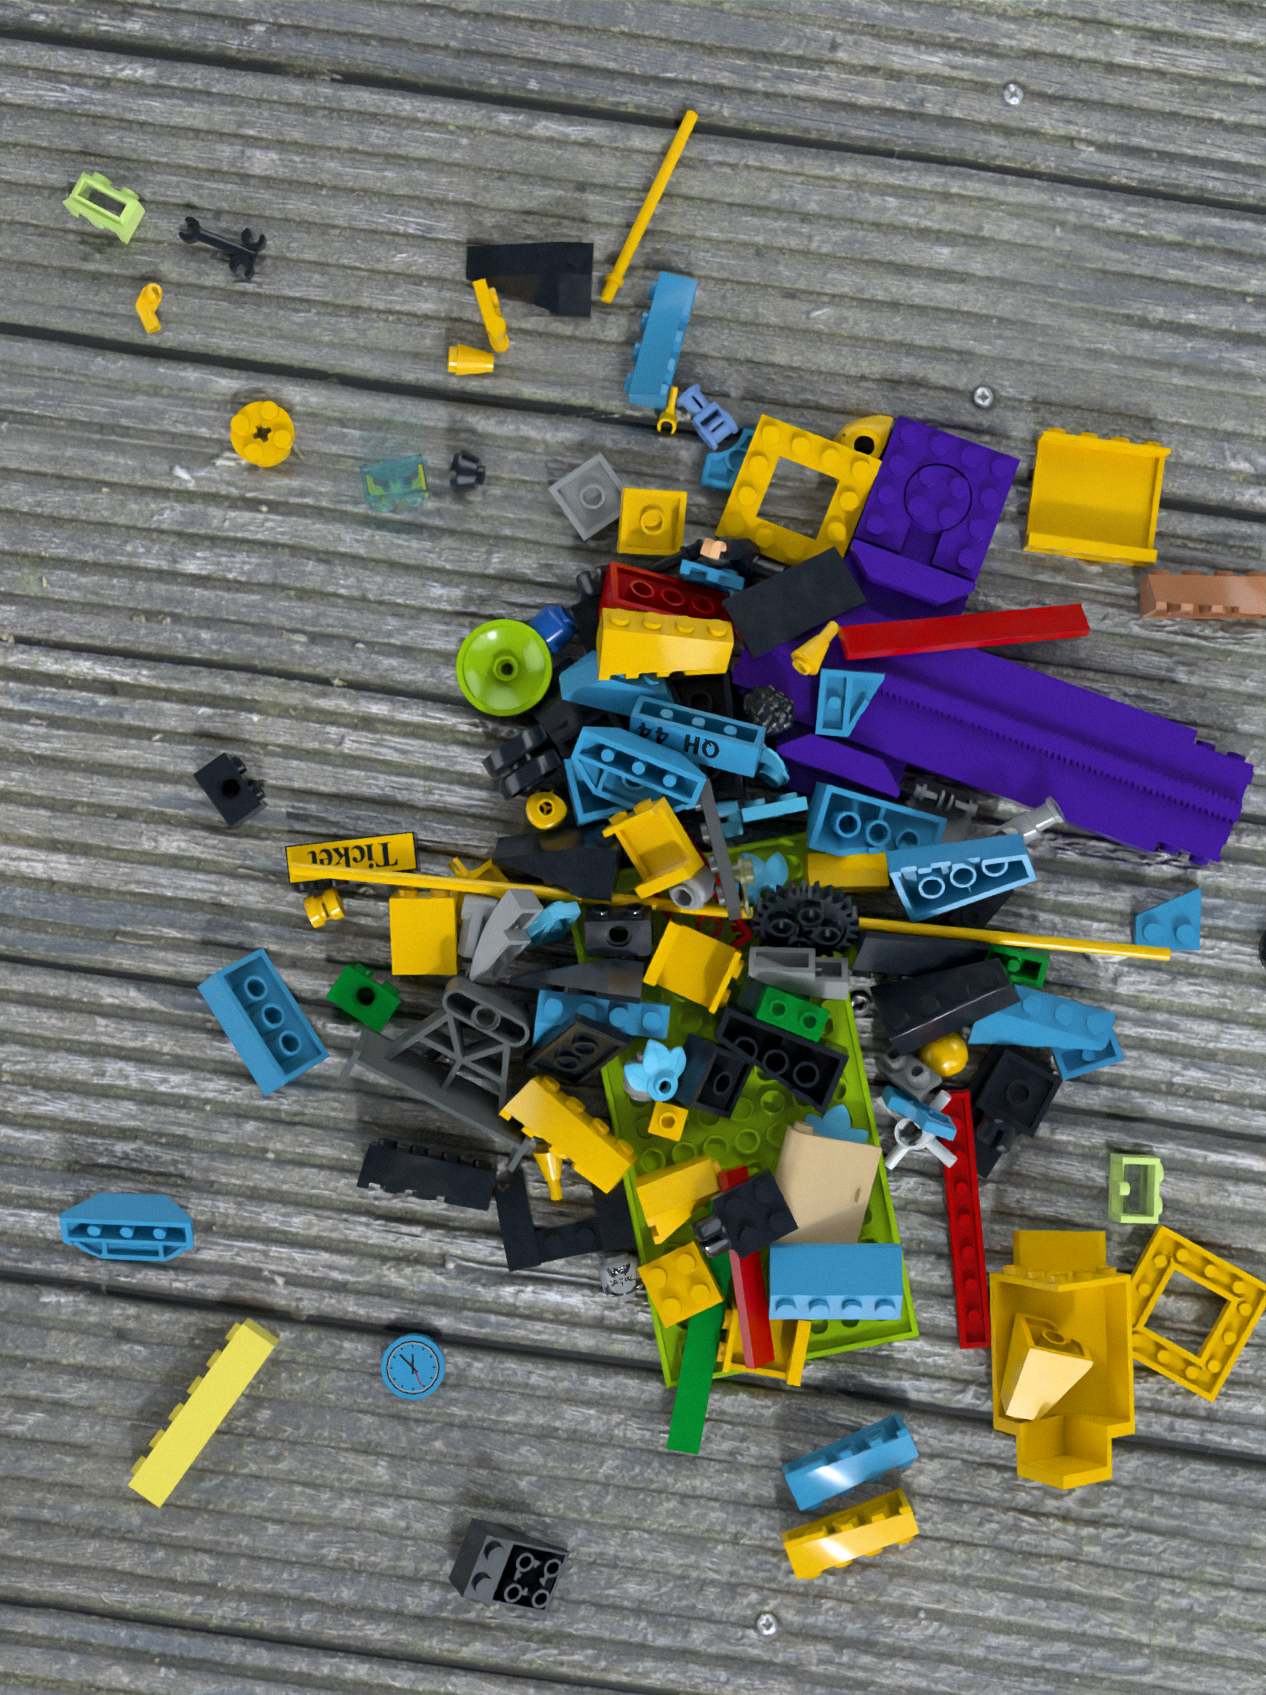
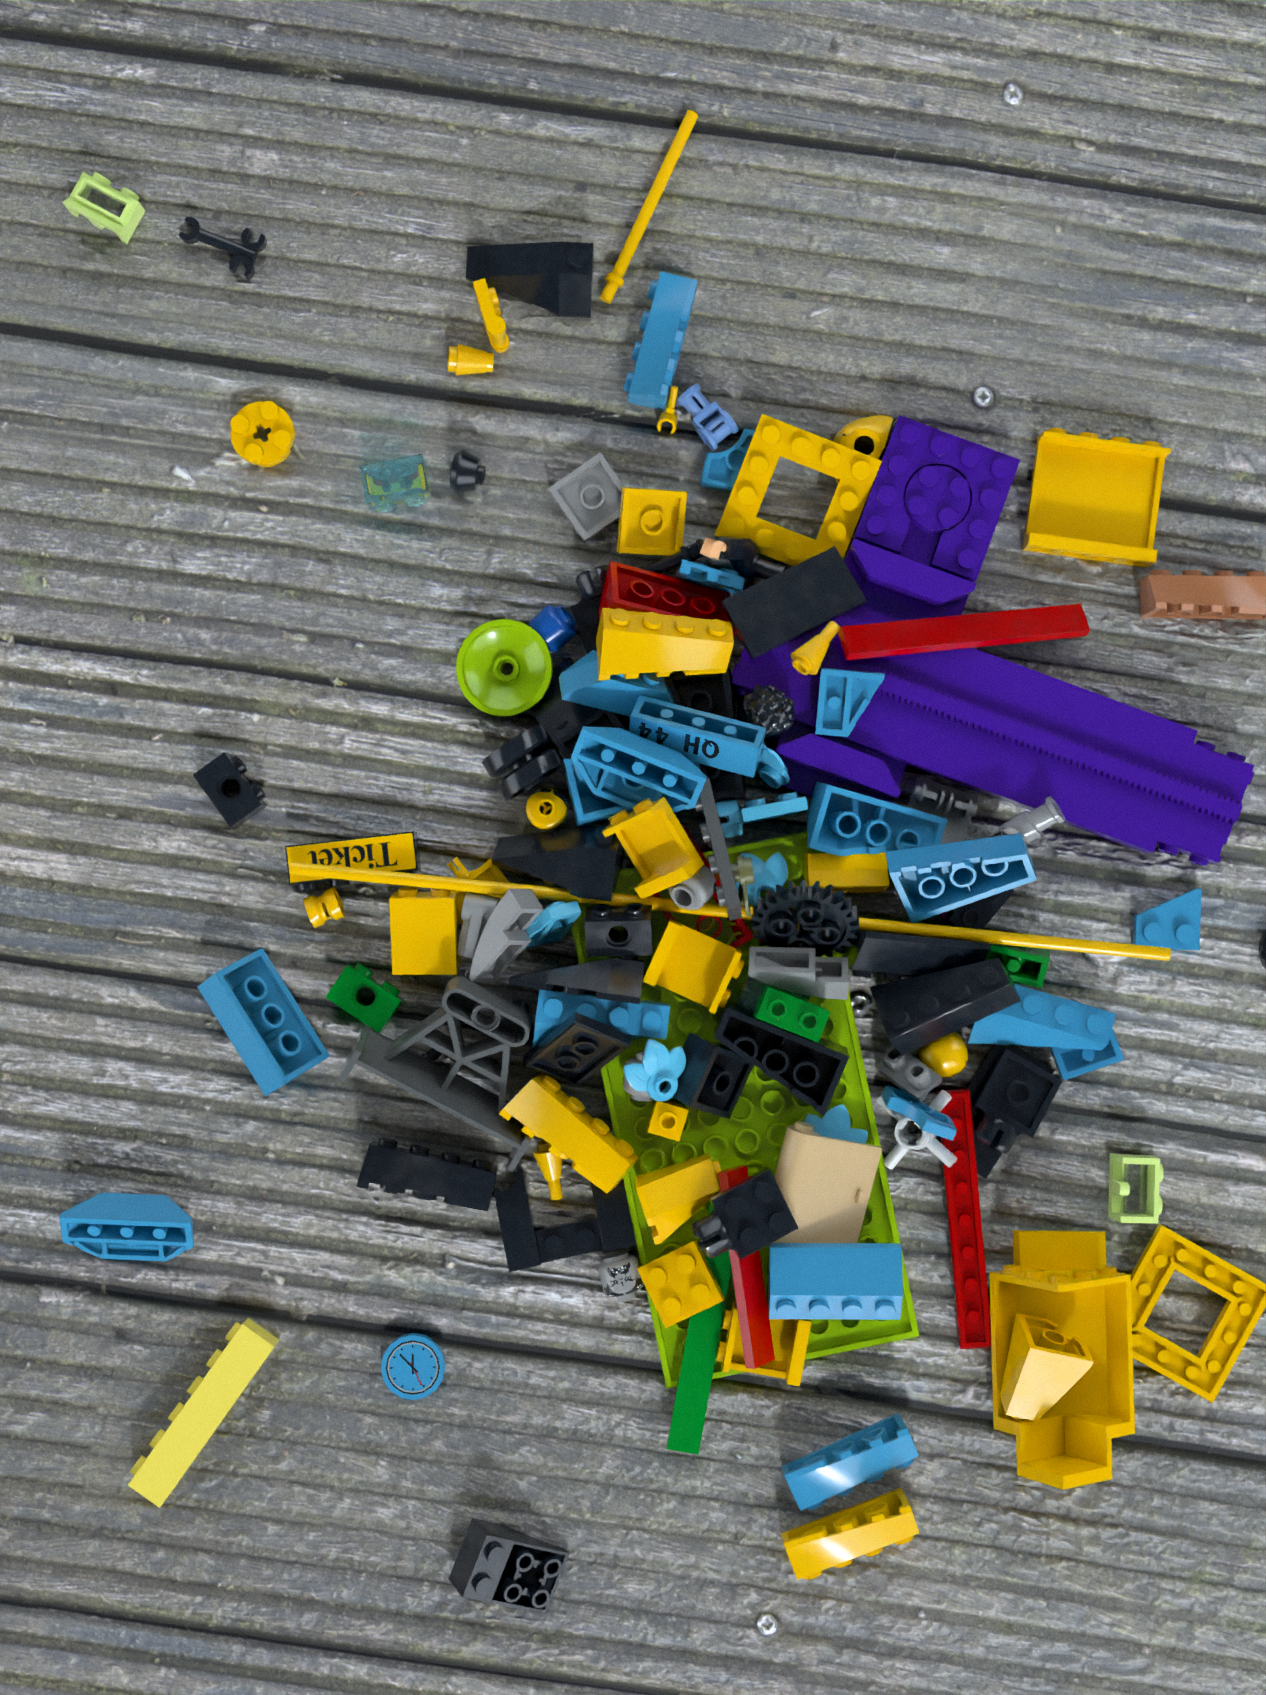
(147, 305): yellow arm -> none

